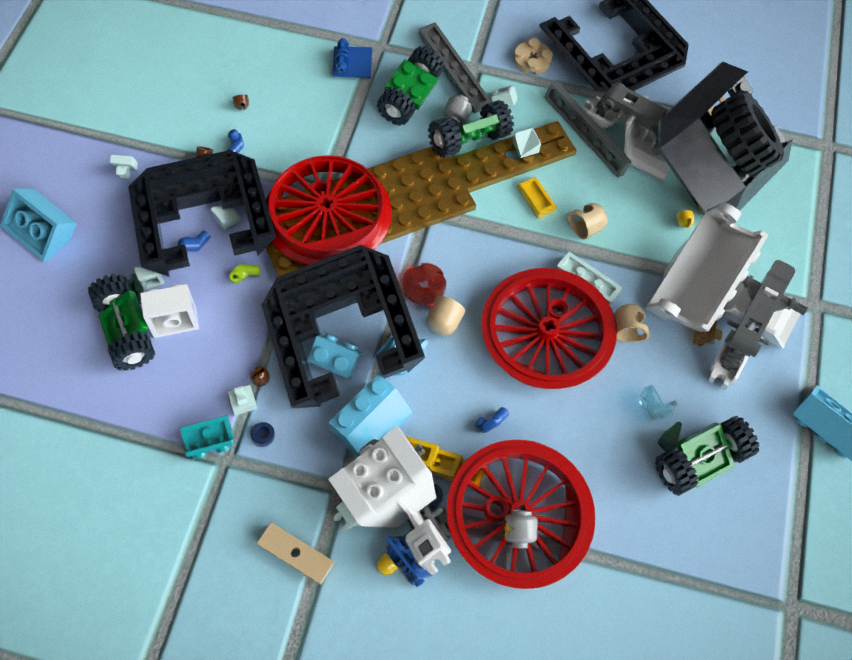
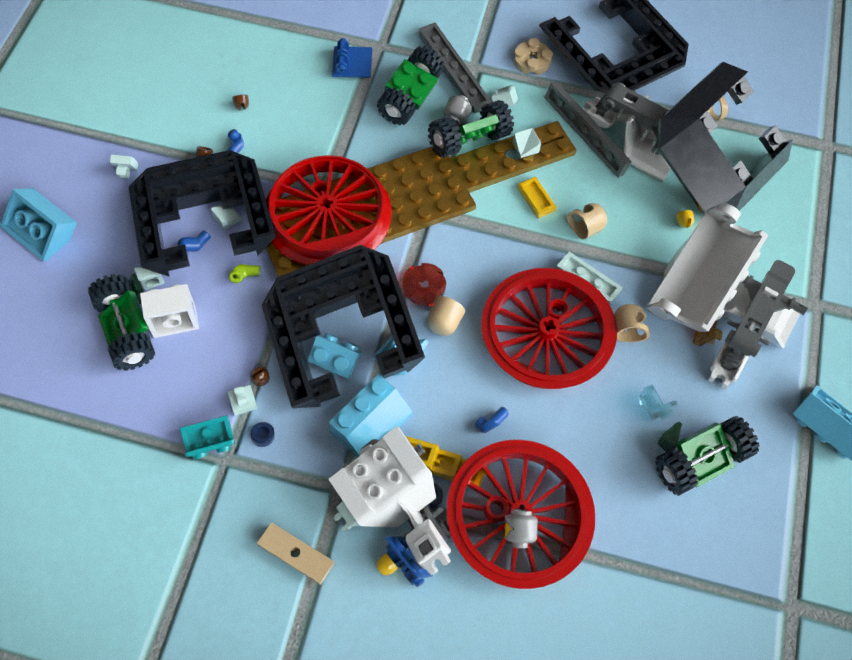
(747, 133): black tyre -> none

